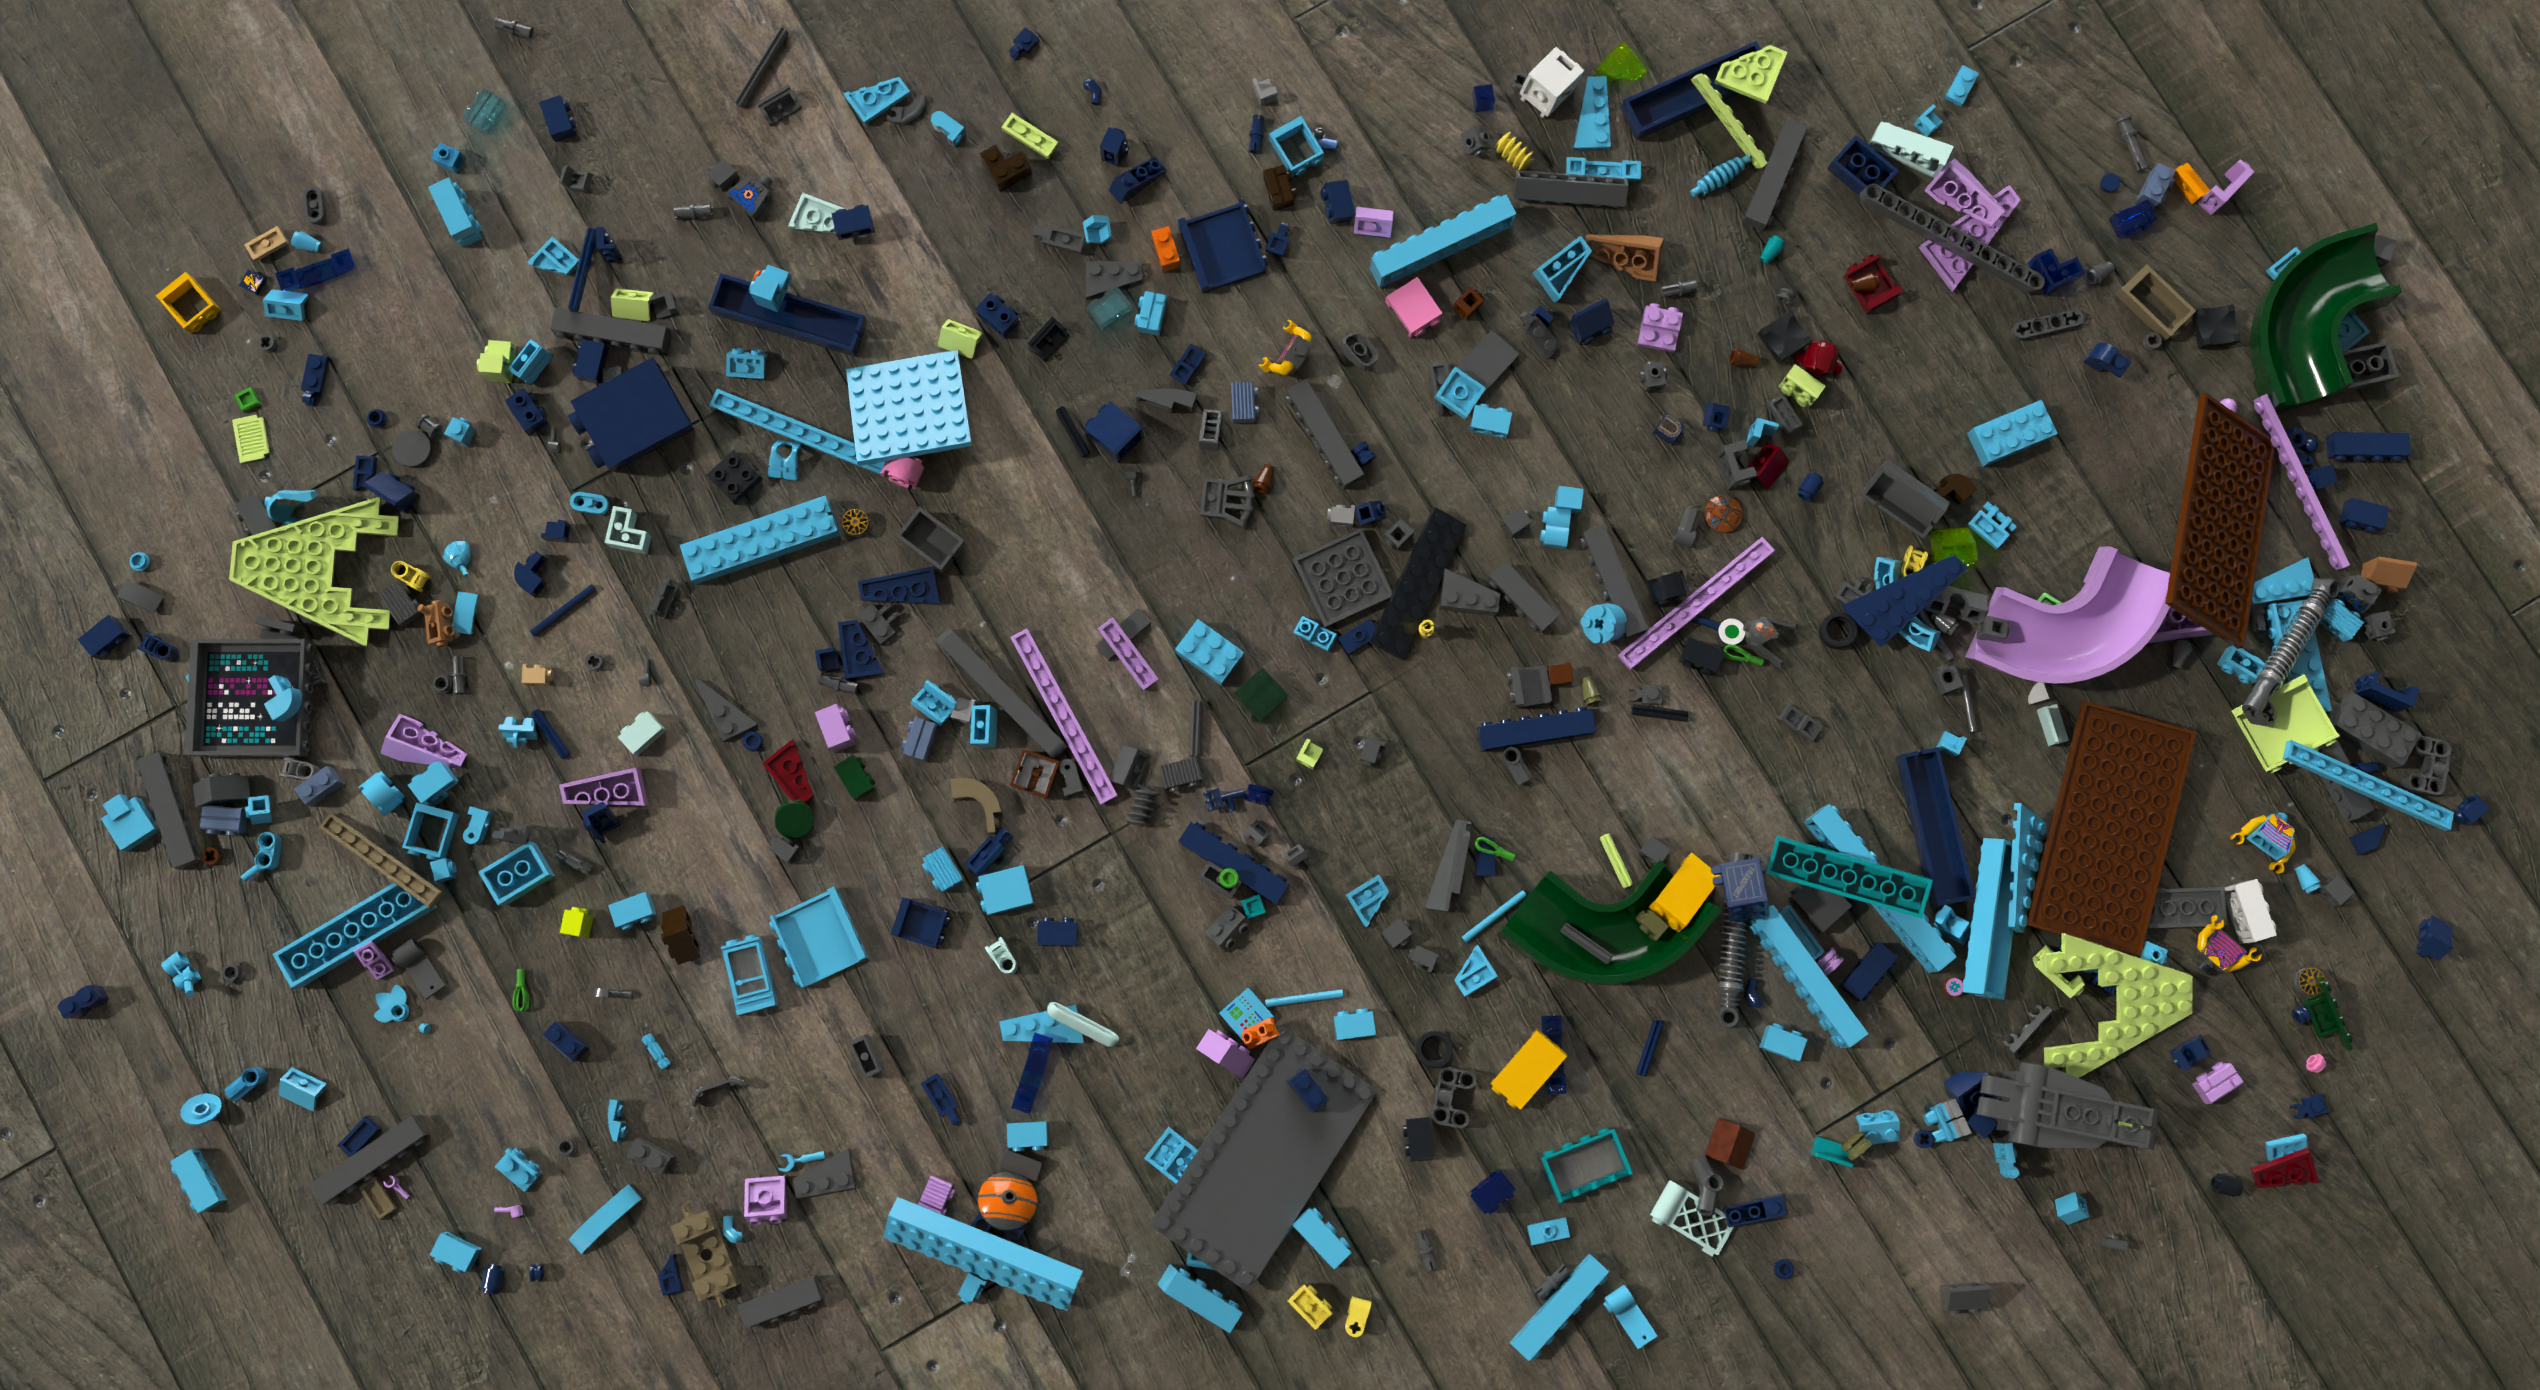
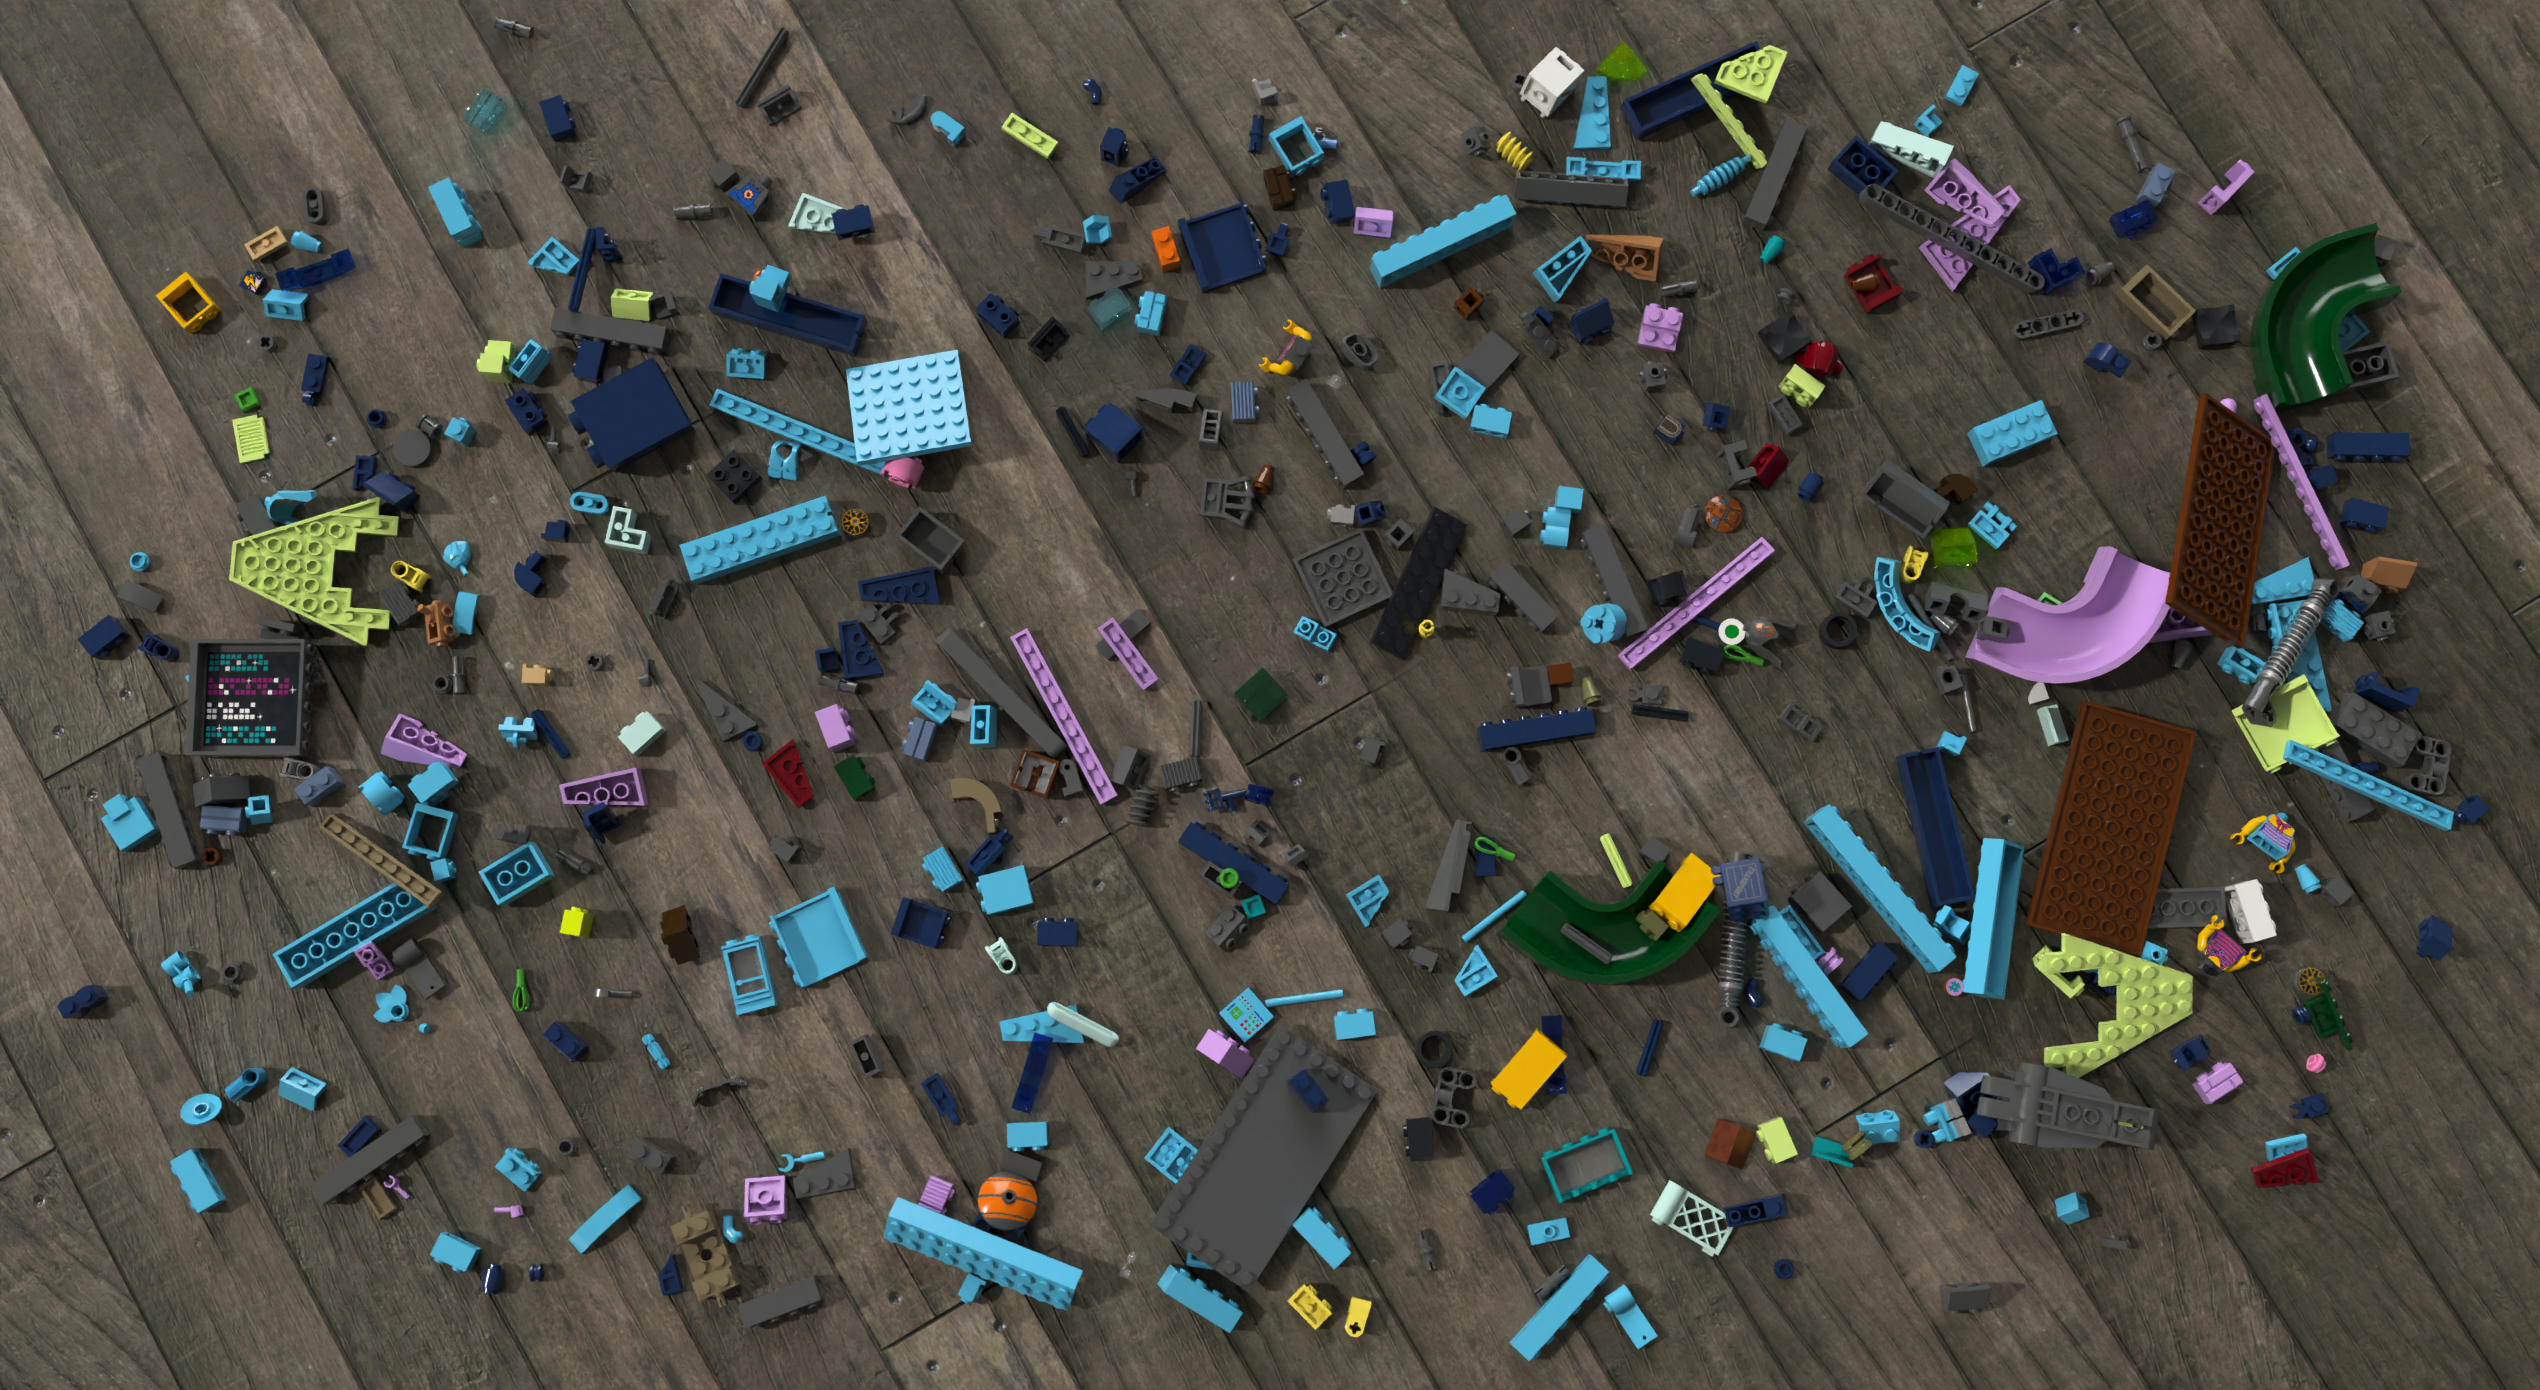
(272, 851): medium azure beam -> none
(286, 702): medium azure brick -> none
(448, 158): dark azure brick -> none
(478, 826): medium azure leg -> none
(562, 610): dark blue bar -> none
(617, 1128): medium azure slope -> none
(632, 910): medium azure brick -> none
(794, 819): dark green tile -> none
(877, 99): medium azure wing -> none
(959, 337): yellowish green panel -> none
(1005, 172): dark brown brick -> none
(1025, 42): dark blue plate -> none
(1209, 652): medium azure brick -> none
(1260, 1033): orange hips -> none
(1309, 754): yellowish green panel -> none
(1357, 637): dark blue plate -> none
(1414, 307): bright pink panel -> none
(1483, 98): clear blue brick -> none
(1708, 1195): dark grey piece -> none
(1740, 358): reddish brown cone -> none
(1760, 427): medium azure panel -> none
(1776, 1140): none -> yellowish green brick
(1849, 876): teal brick -> none
(1894, 605): dark blue wing -> none
(2005, 1155): medium azure plate -> none
(2024, 864): medium azure wing -> none
(2030, 1031): dark grey plate -> none
(2109, 183): dark blue tile -> none
(2190, 183): light orange panel -> none
(2226, 1185): black brick -> none
(2367, 839): dark blue tile -> none

